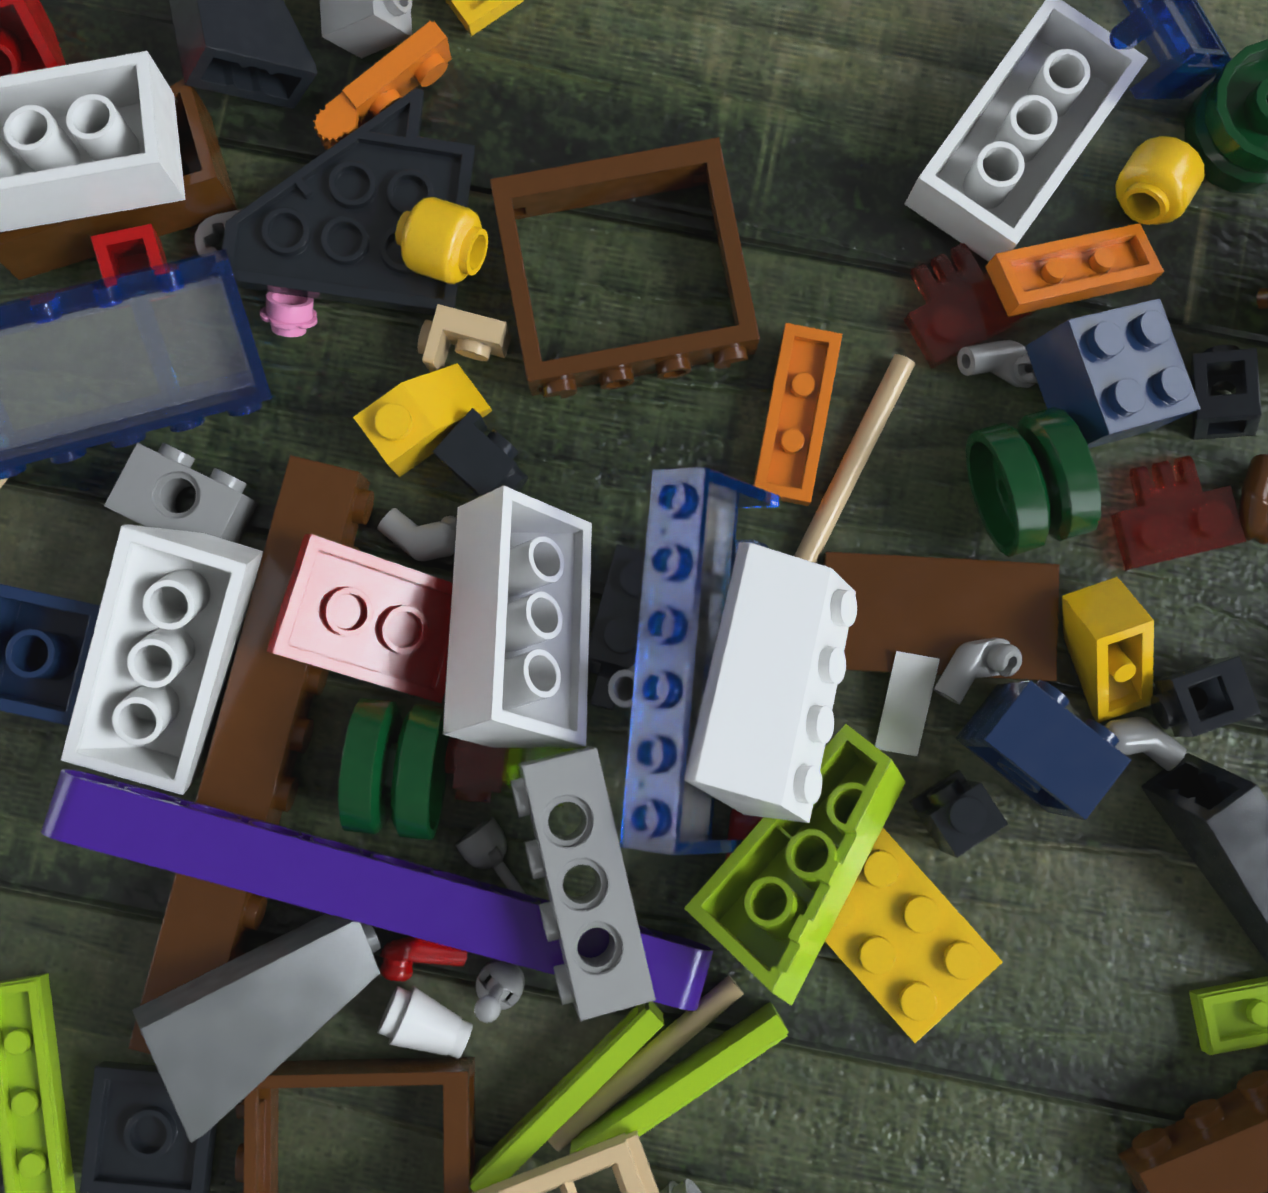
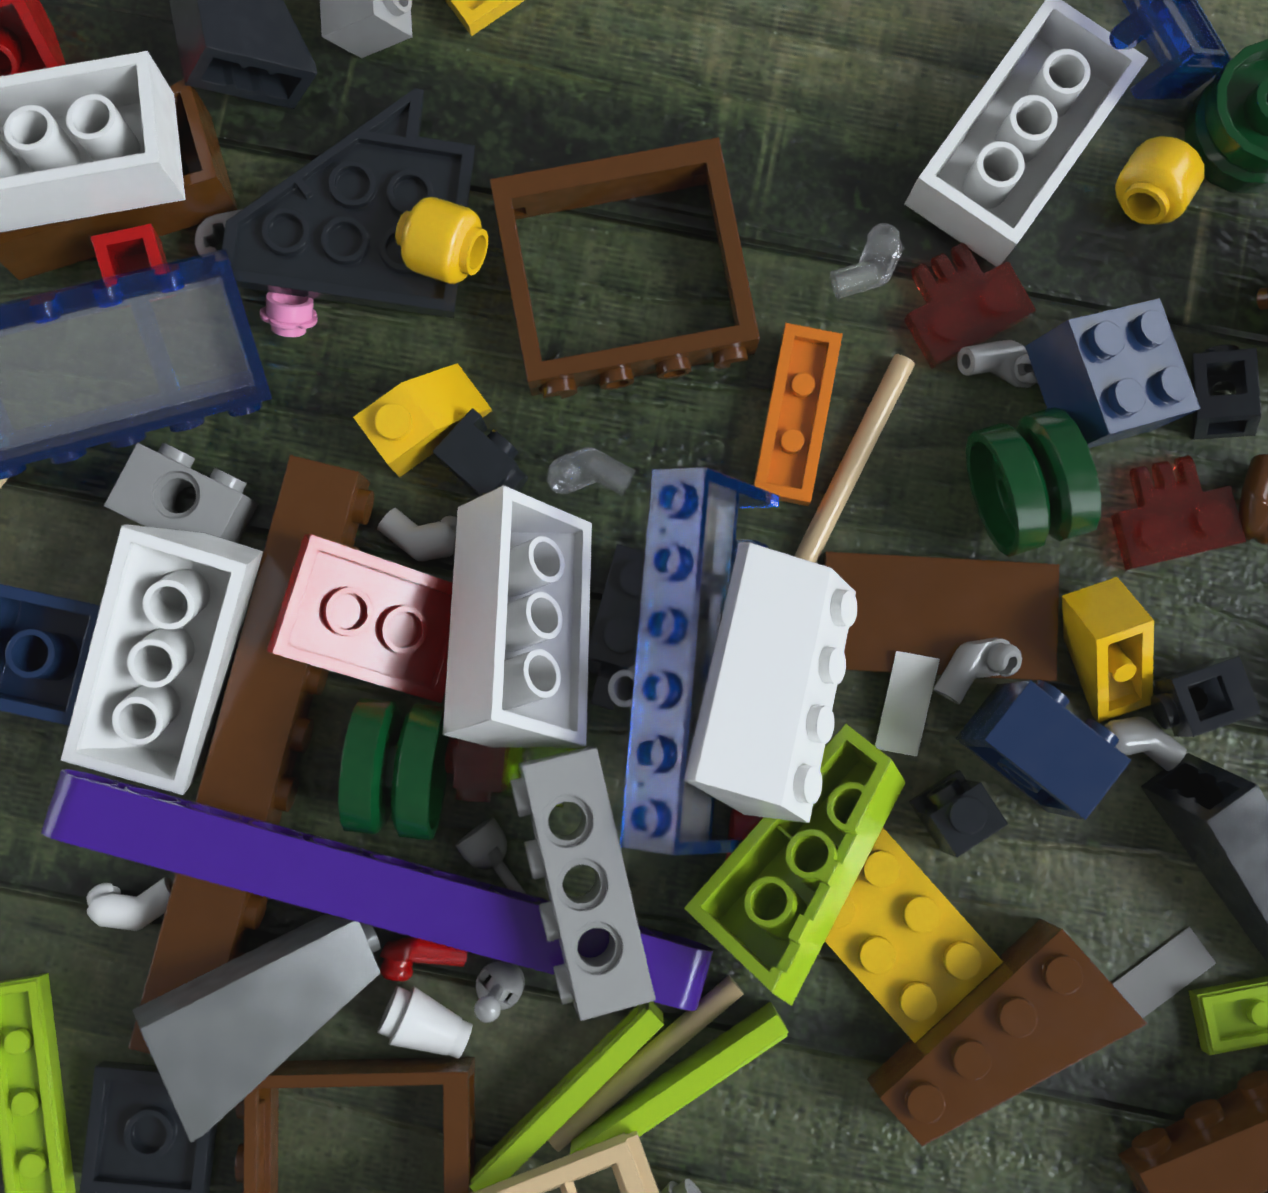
(127, 912): none -> white arm
(413, 62): orange hinge -> none
(471, 333): tan bracket -> none
(588, 467): none -> clear arm
(874, 266): none -> clear arm
(1008, 1034): none -> reddish brown wedge
(1073, 269): orange plate -> none
(1165, 972): none -> light grey sticker

